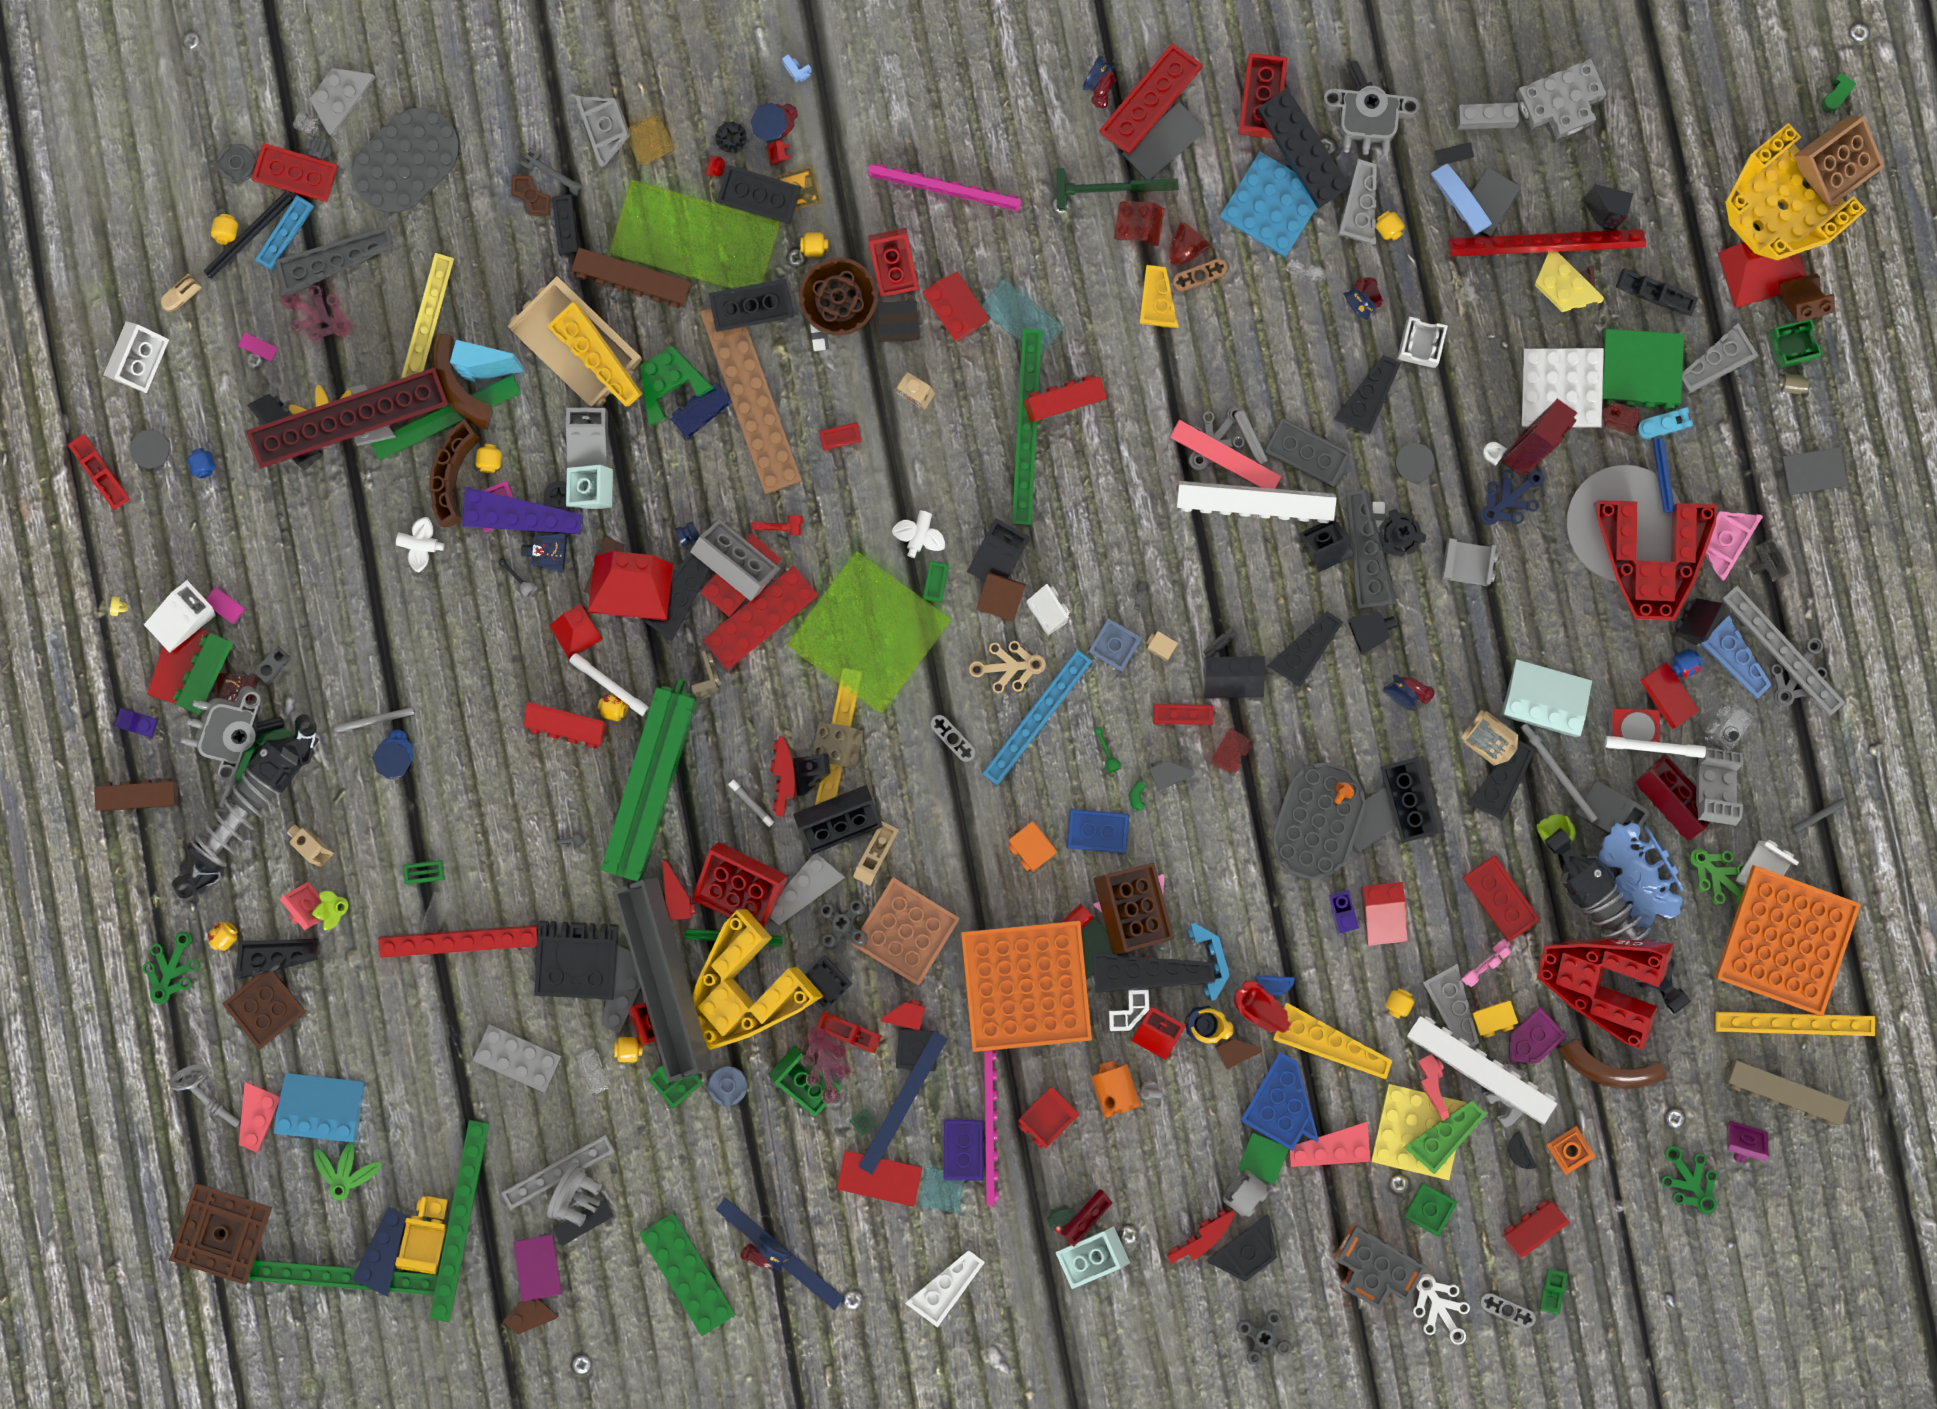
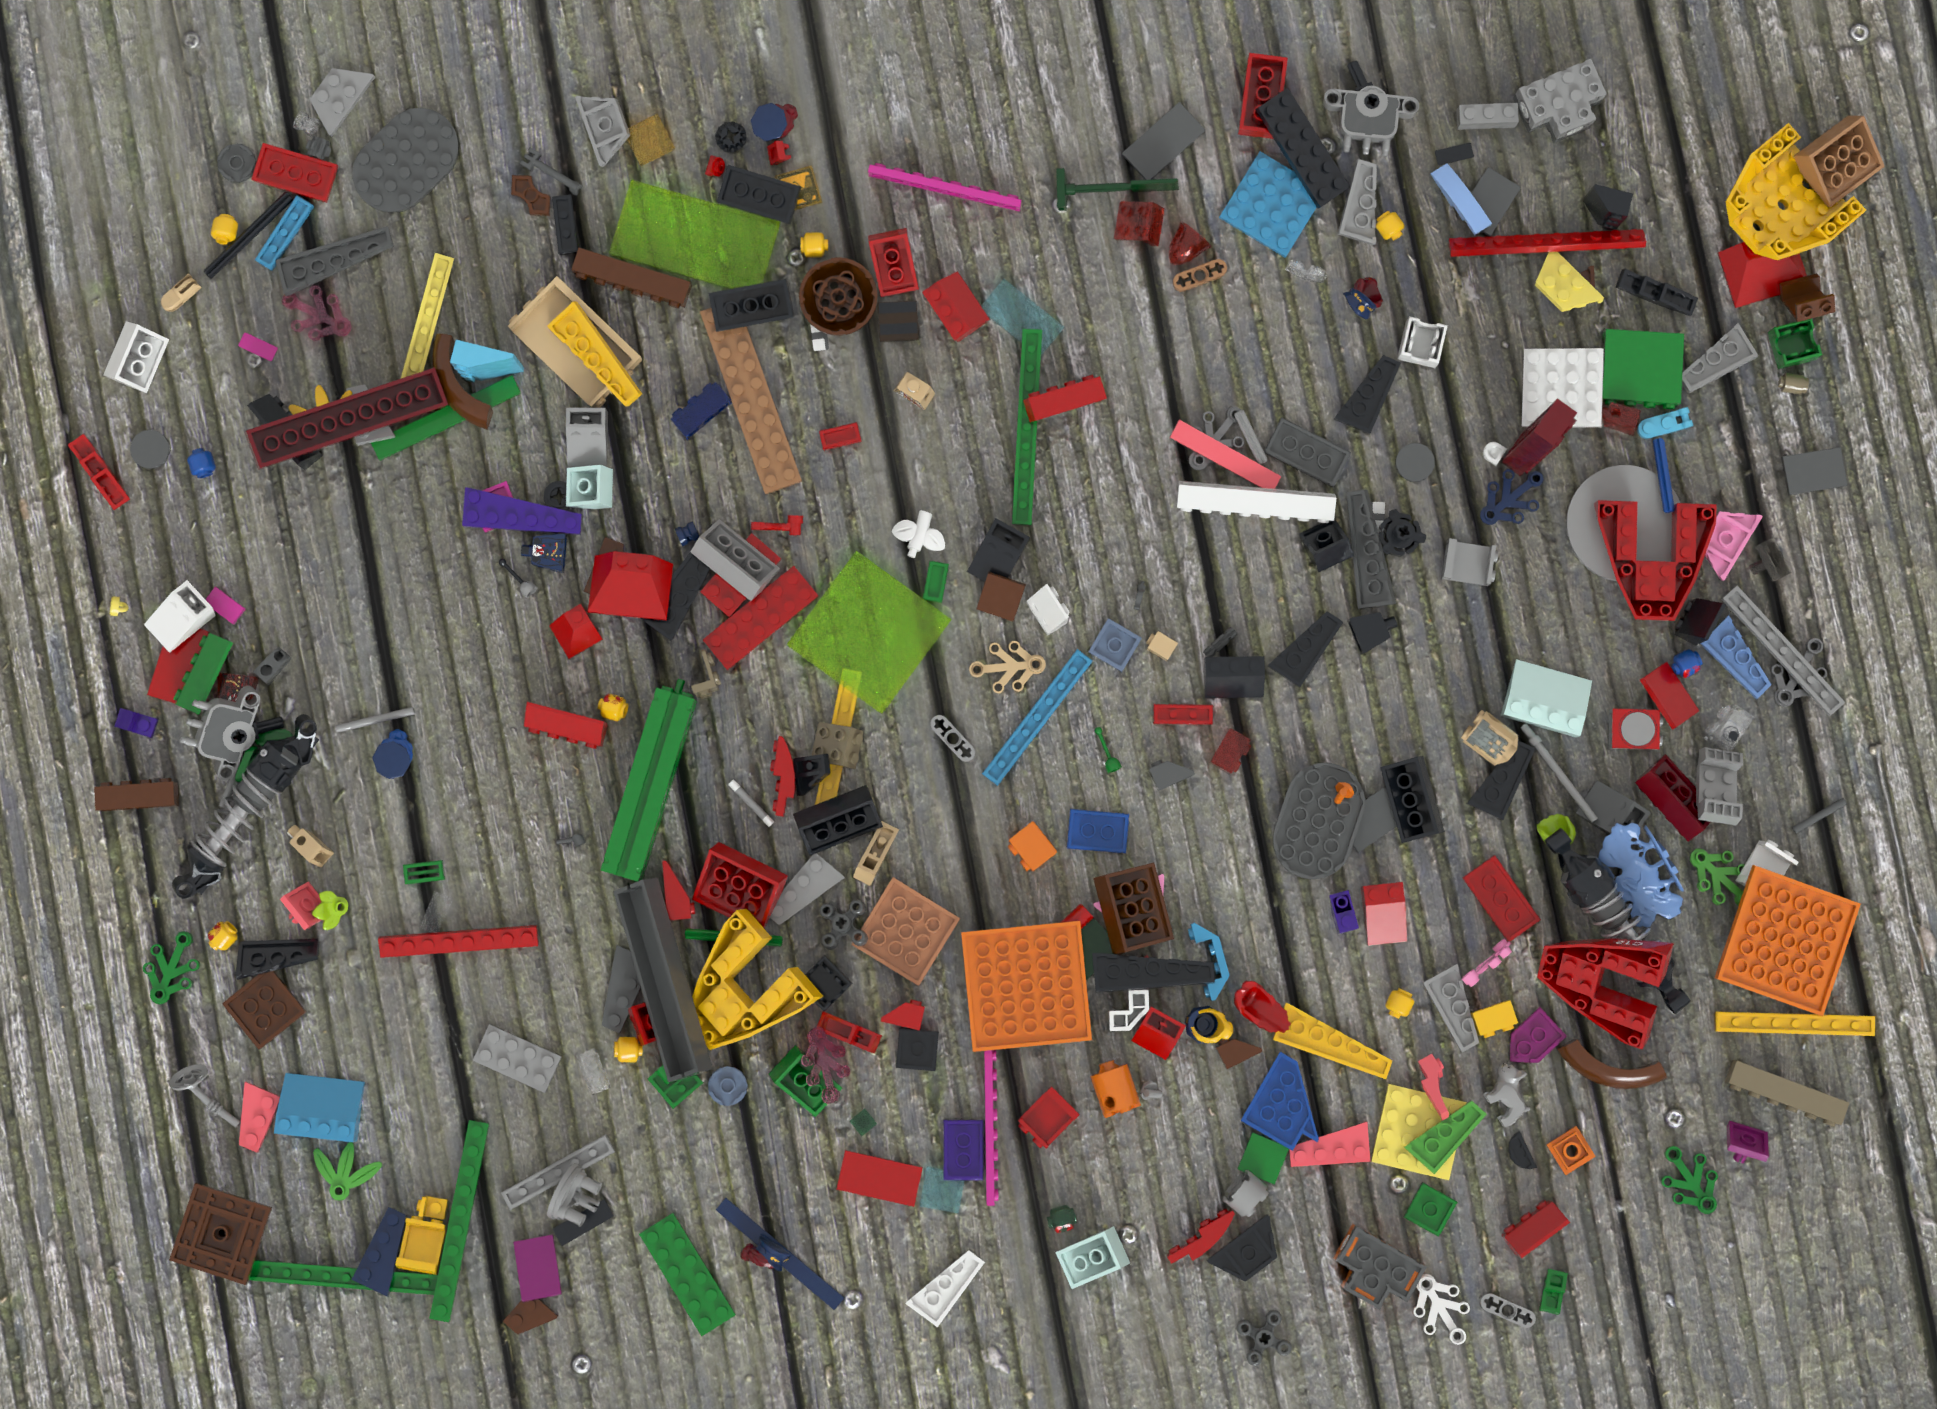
(419, 543): white plant -> none
(445, 472): reddish brown brick -> none
(488, 458): yellow head -> none
(576, 964): black hinge -> none
(634, 703): white piece -> none
(664, 374): green wing -> none
(793, 66): light blue bracket -> none
(903, 1102): dark blue piece -> none
(1086, 1217): dark red tile -> none
(1100, 81): piece -> none
(1135, 797): green arm -> none
(1150, 98): red plate -> none
(1157, 300): yellow wing -> none
(1275, 985): blue tile -> none
(1407, 691): piece -> none
(1481, 1070): white brick -> none
(1687, 750): white piece -> none
(1838, 95): green leg -> none

